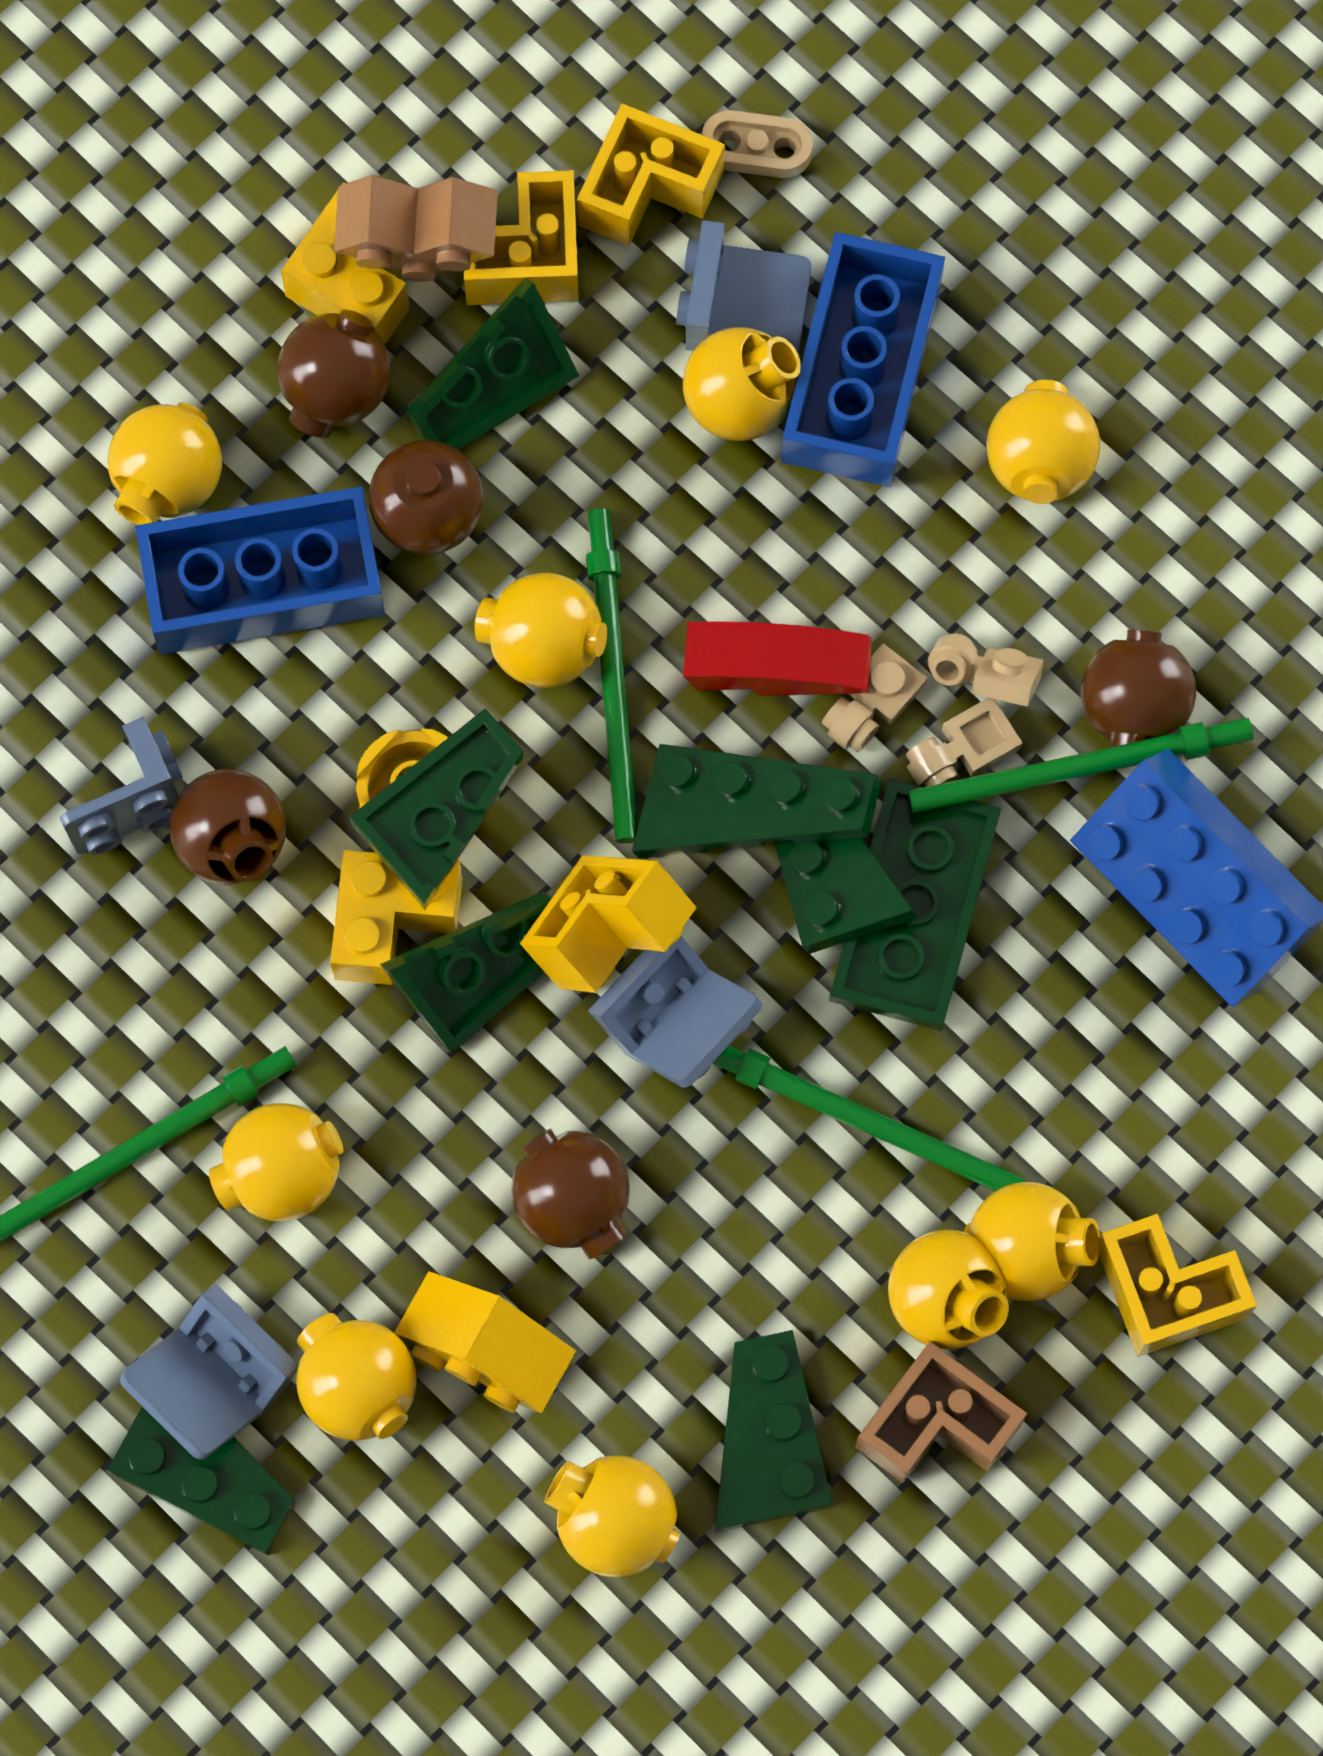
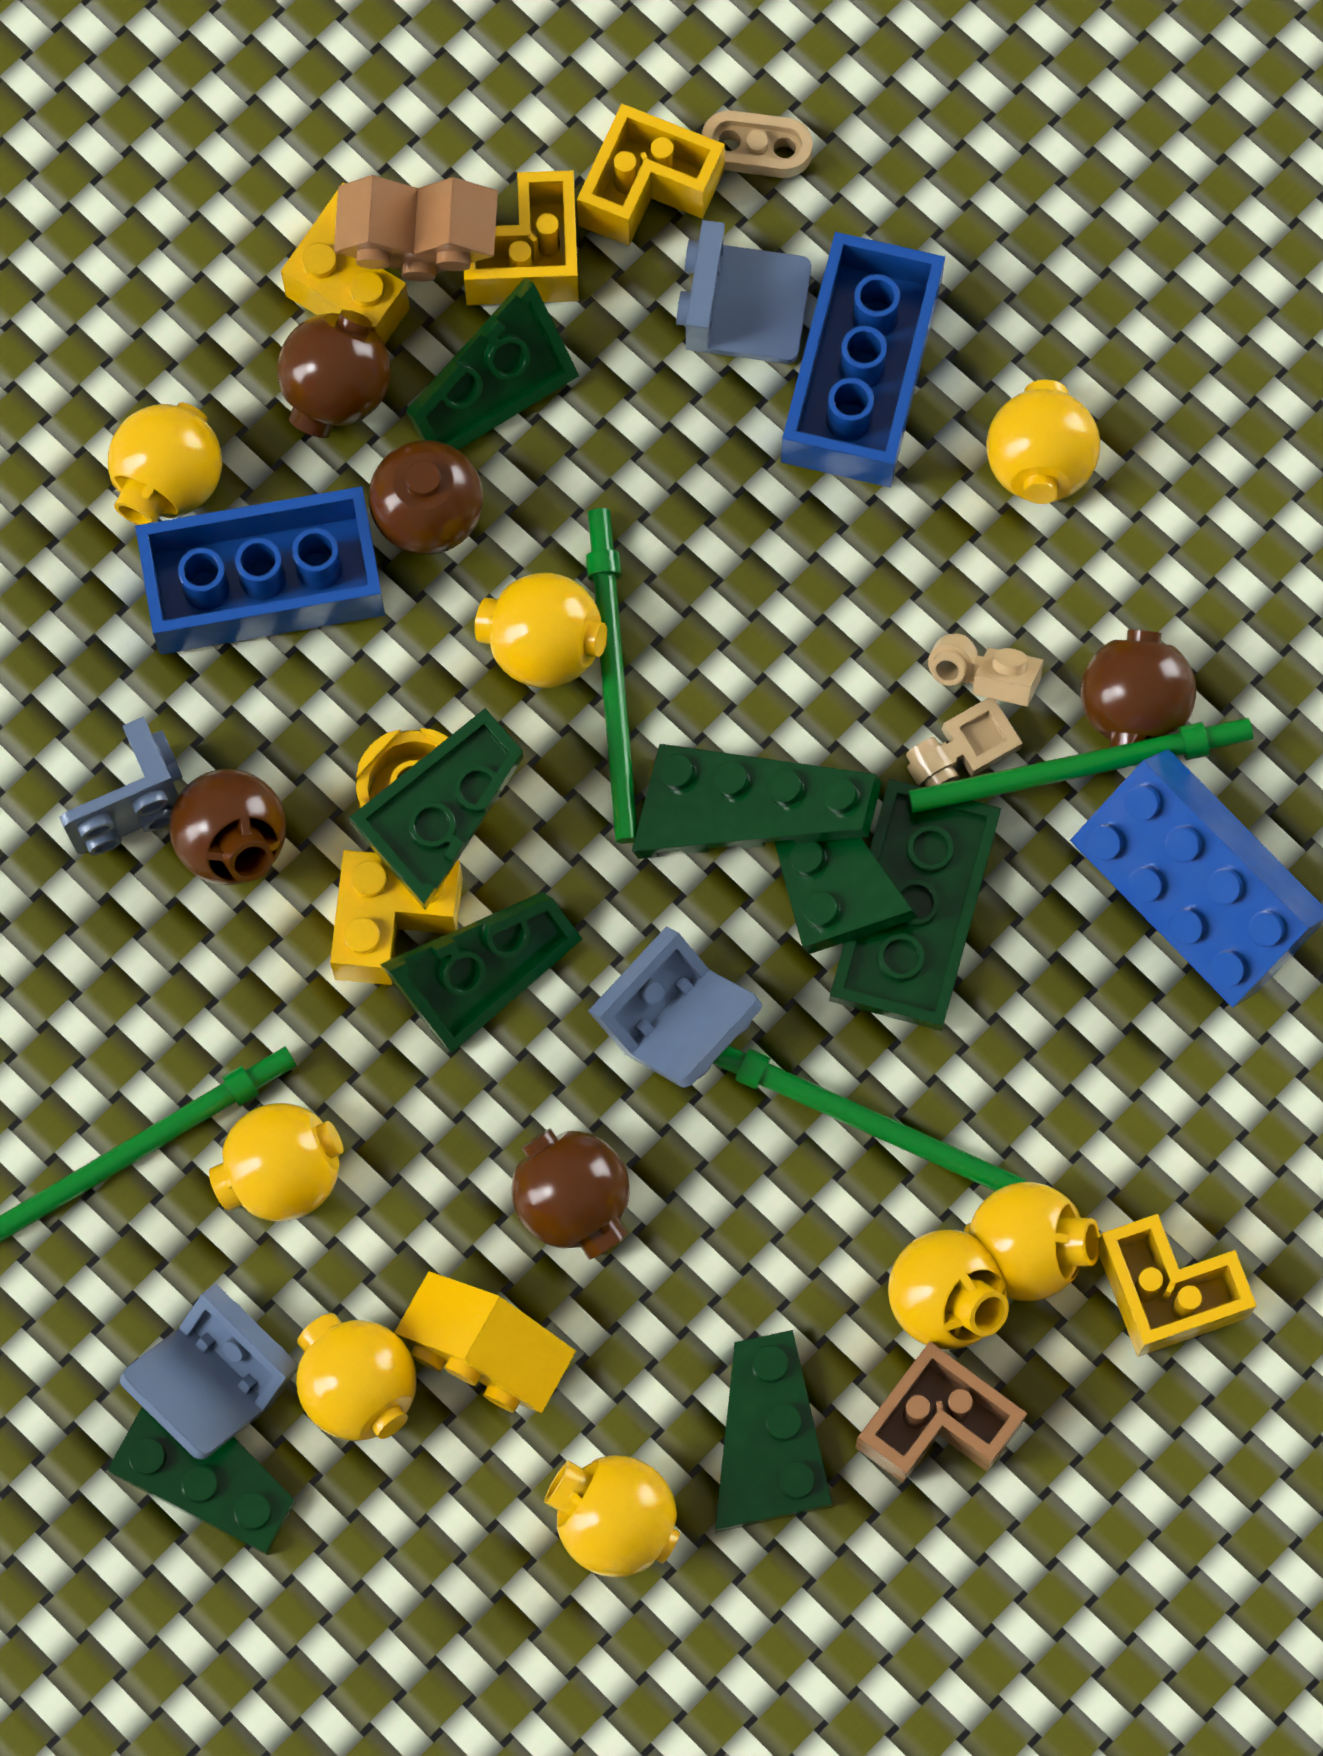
(601, 914): yellow brick -> none
(740, 383): yellow brick -> none
(776, 658): red slope -> none
(891, 690): tan plate -> none

